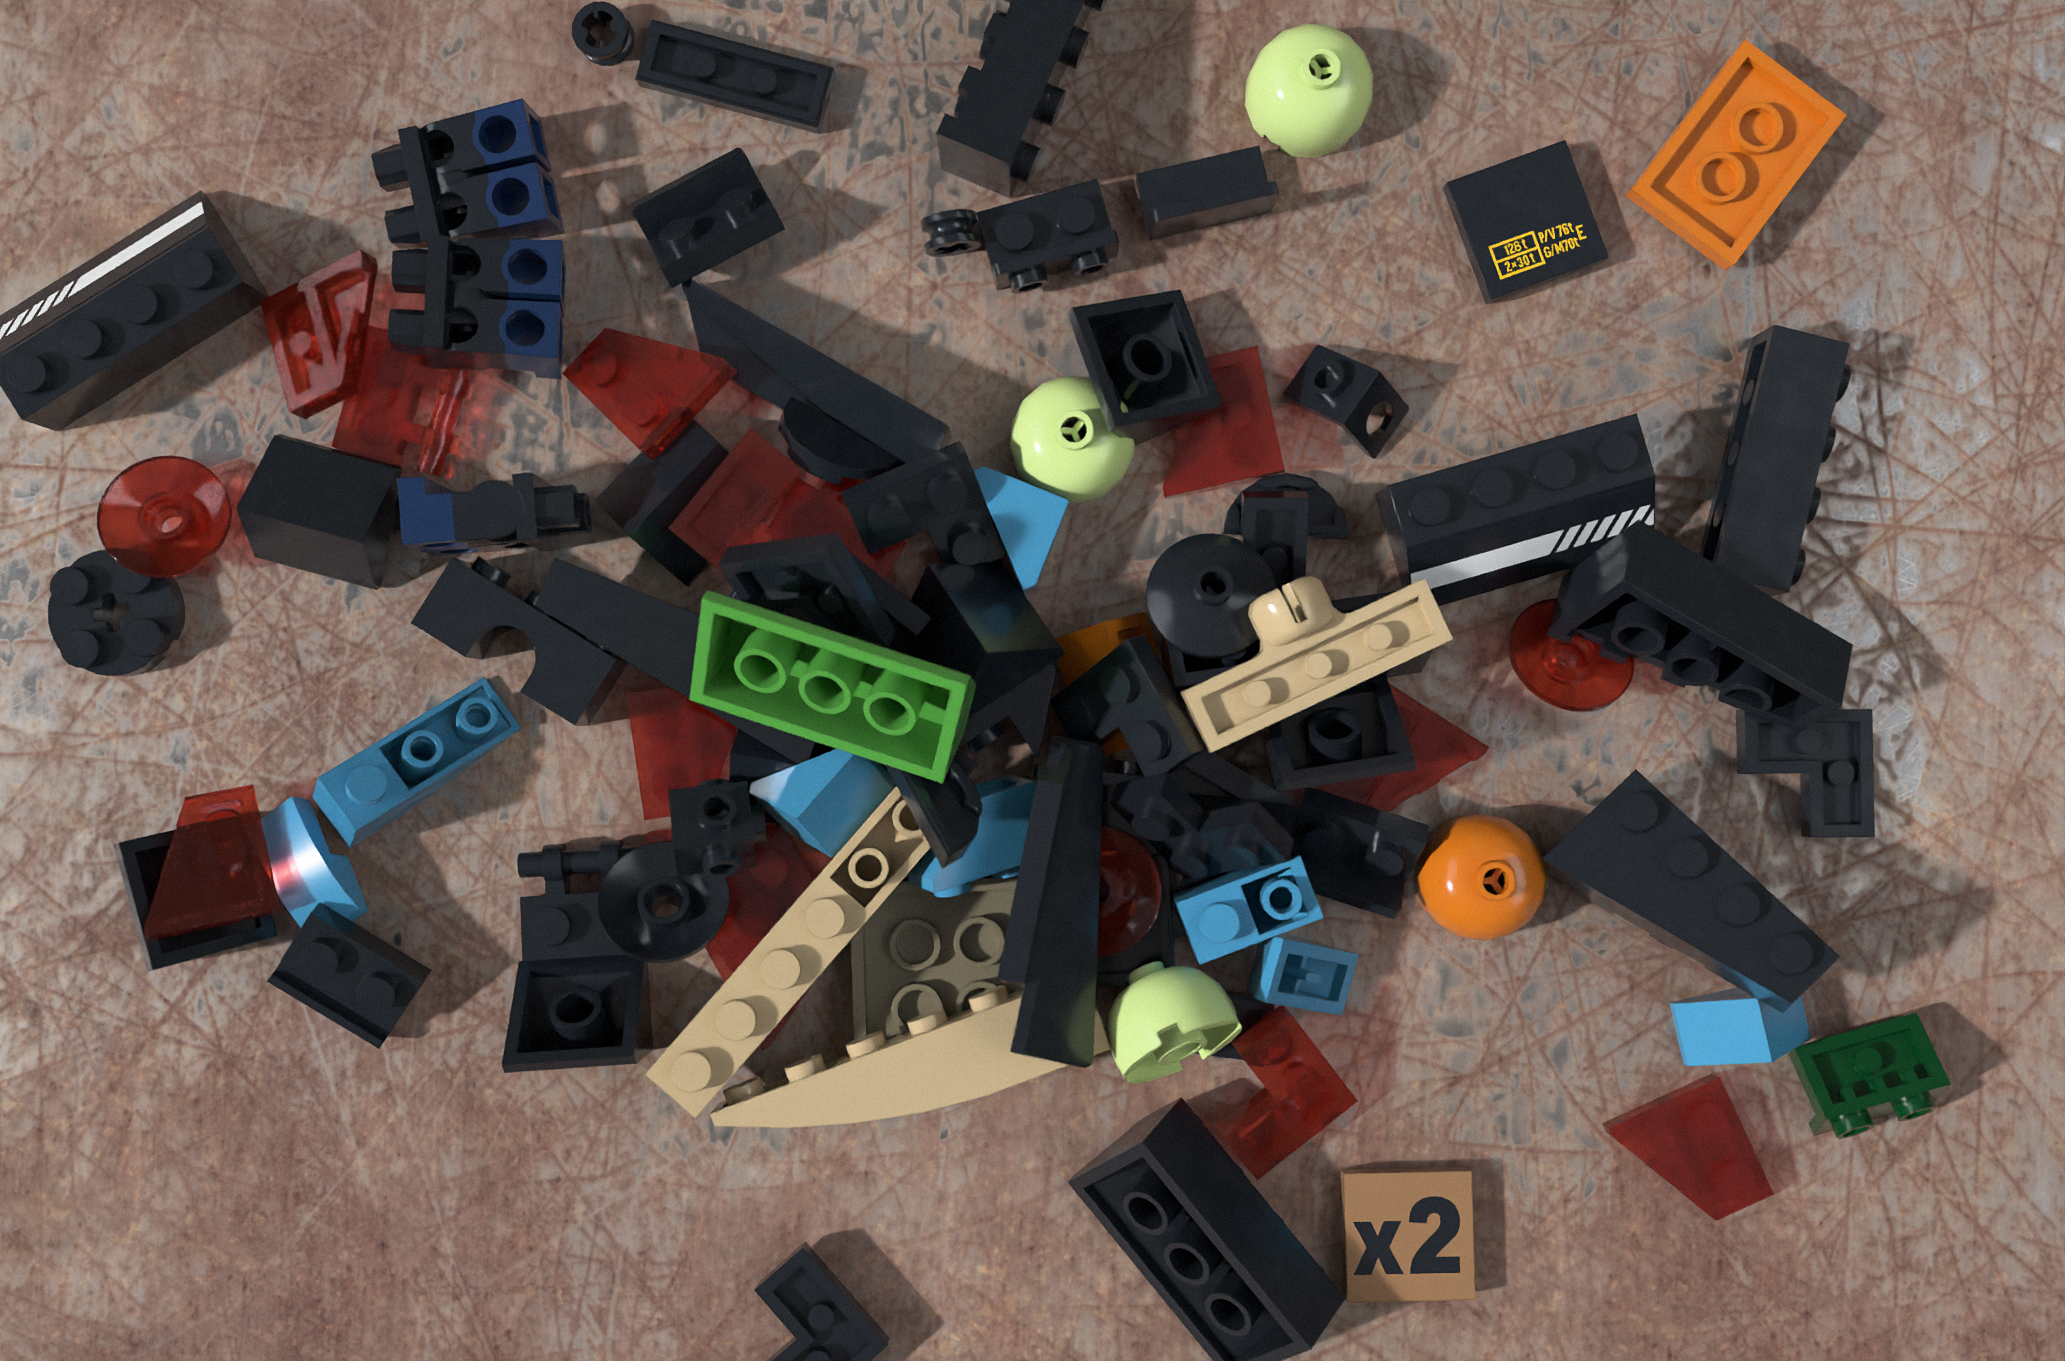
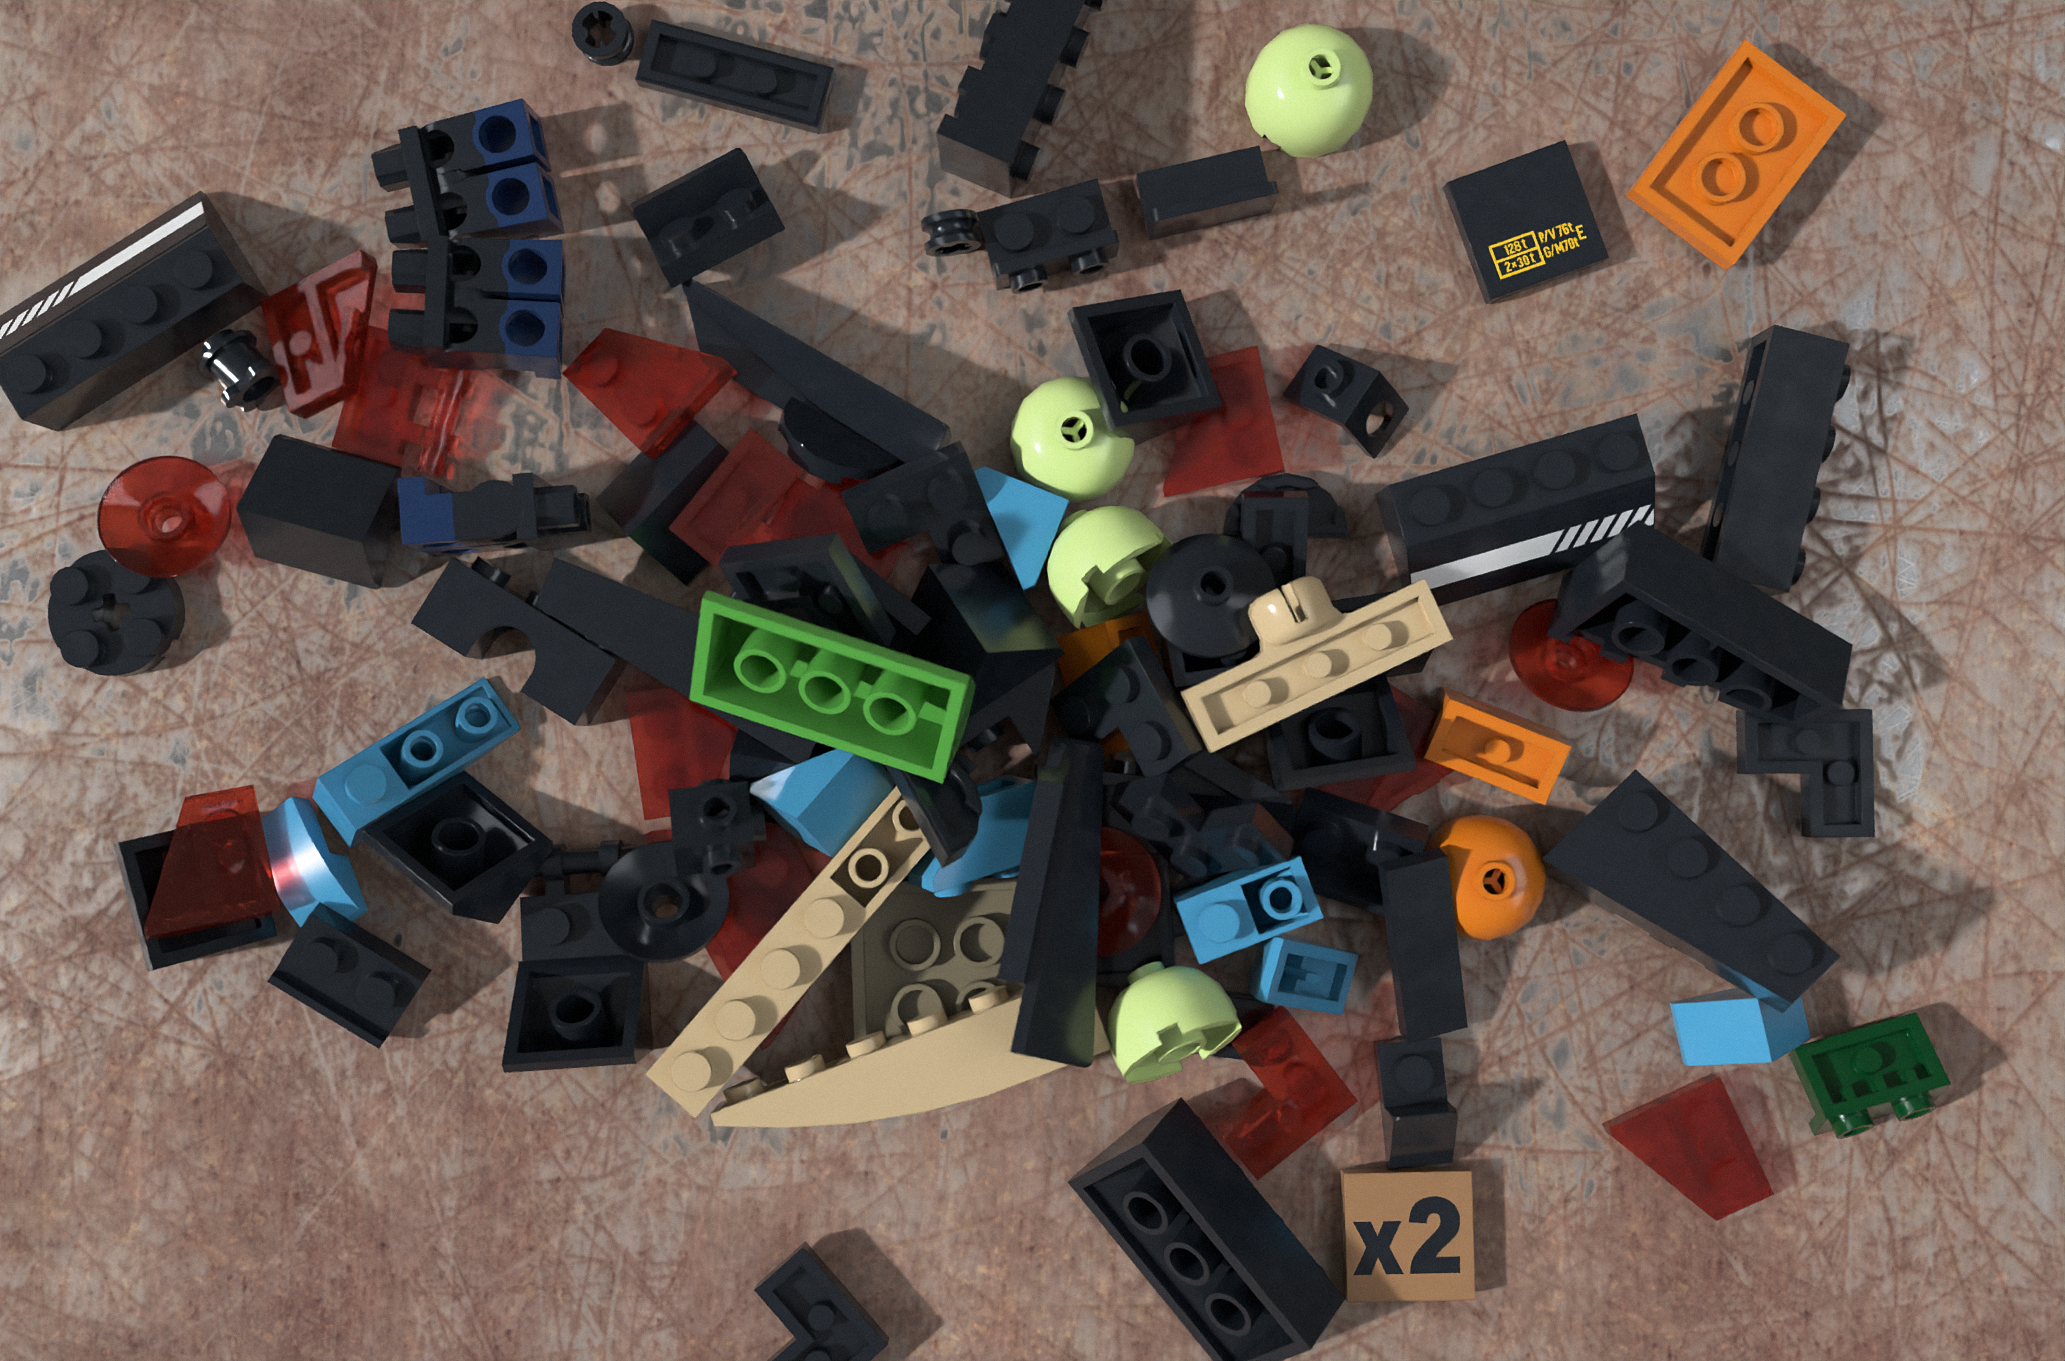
(239, 368): none -> black brick
(462, 848): none -> black slope
(1103, 563): none -> yellowish green cylinder
(1414, 1103): none -> black slope
(1423, 944): none -> black tile
(1496, 746): none -> orange panel

